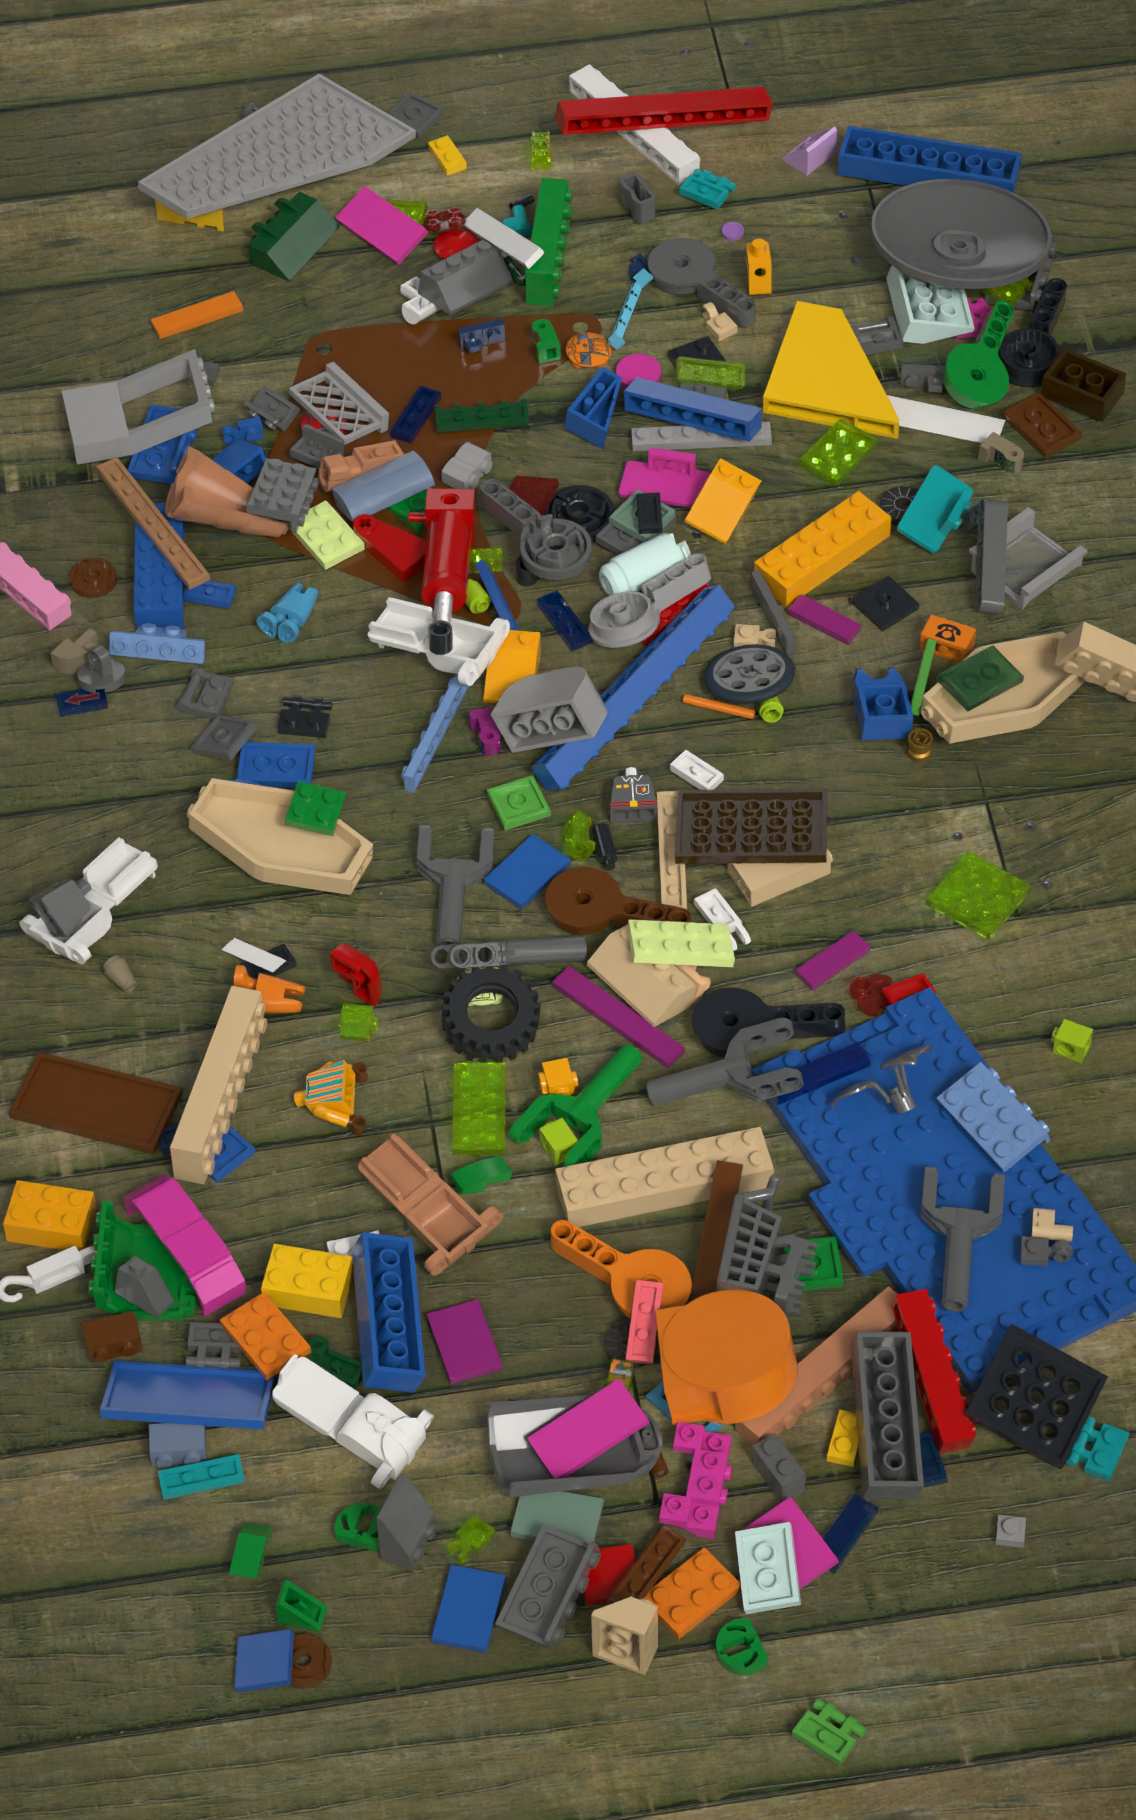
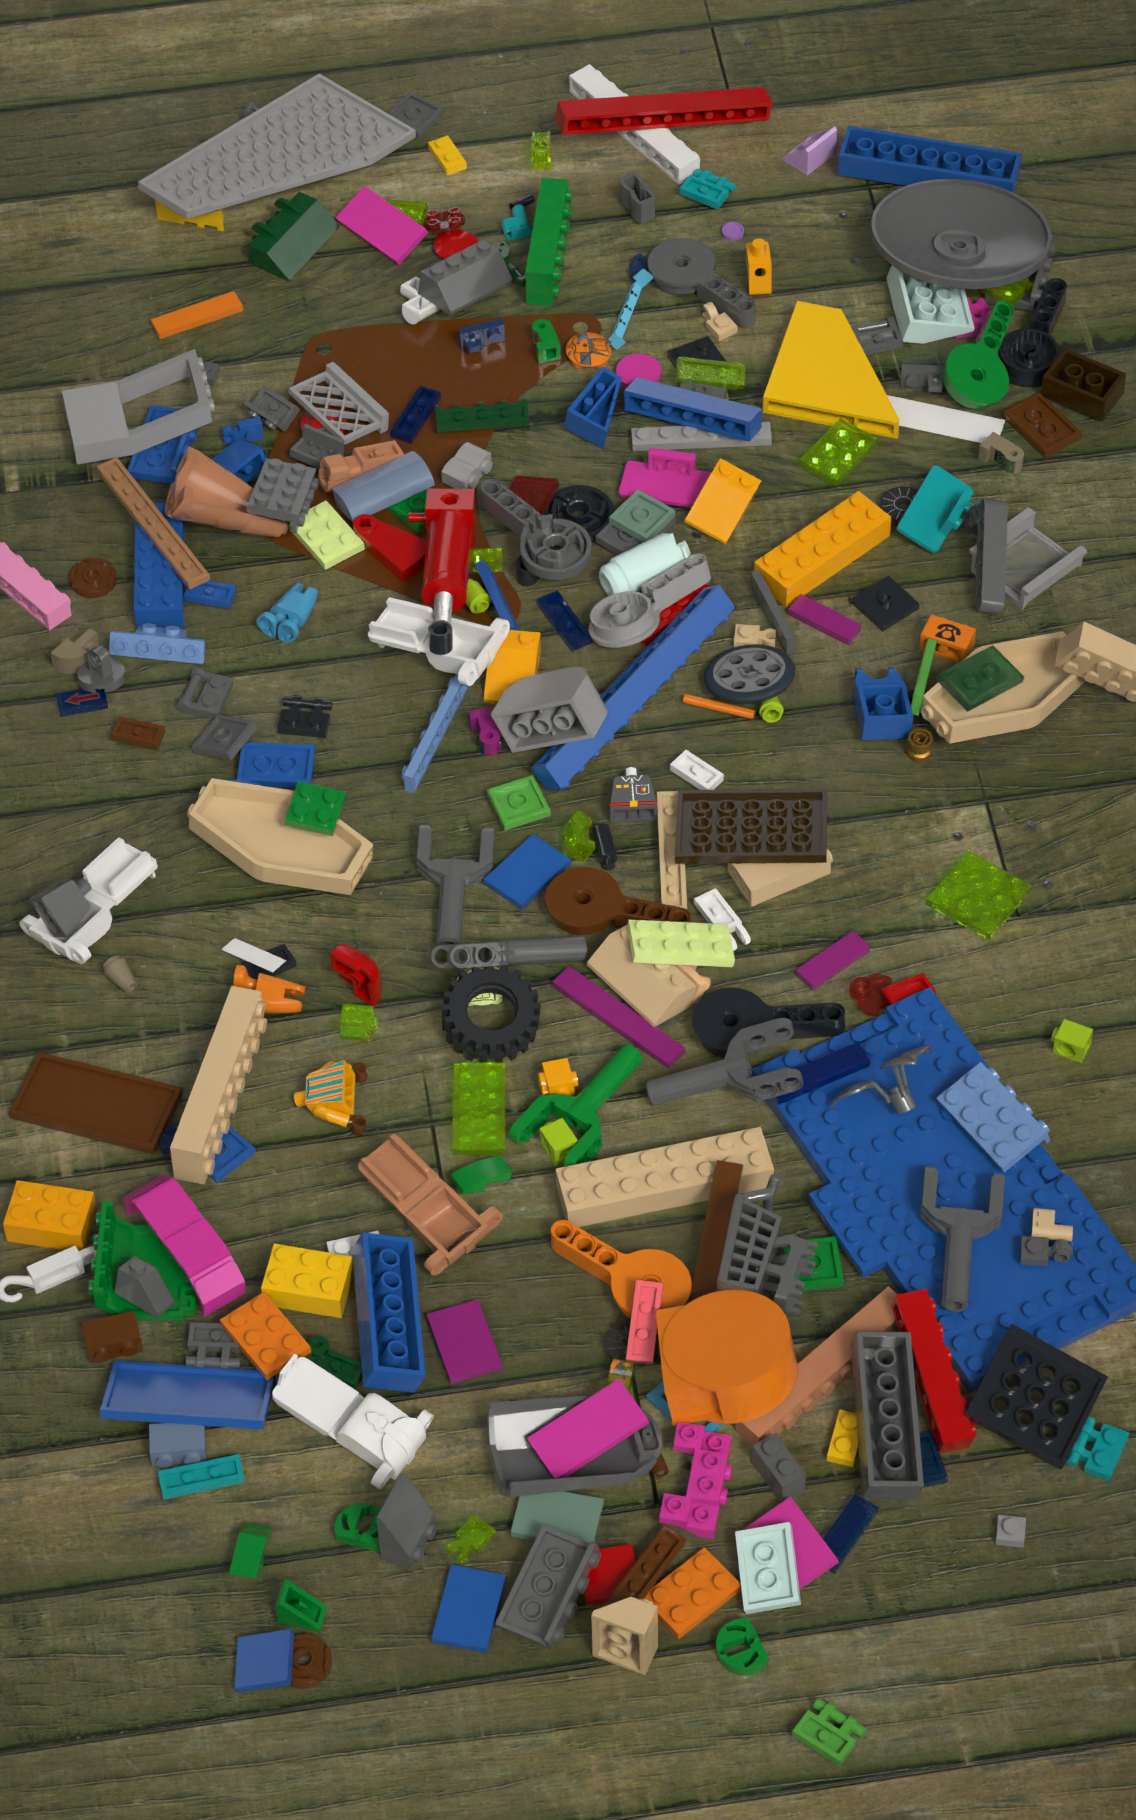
(138, 733): none -> reddish brown plate
(503, 238): white tile -> none
(649, 513): black tile -> none

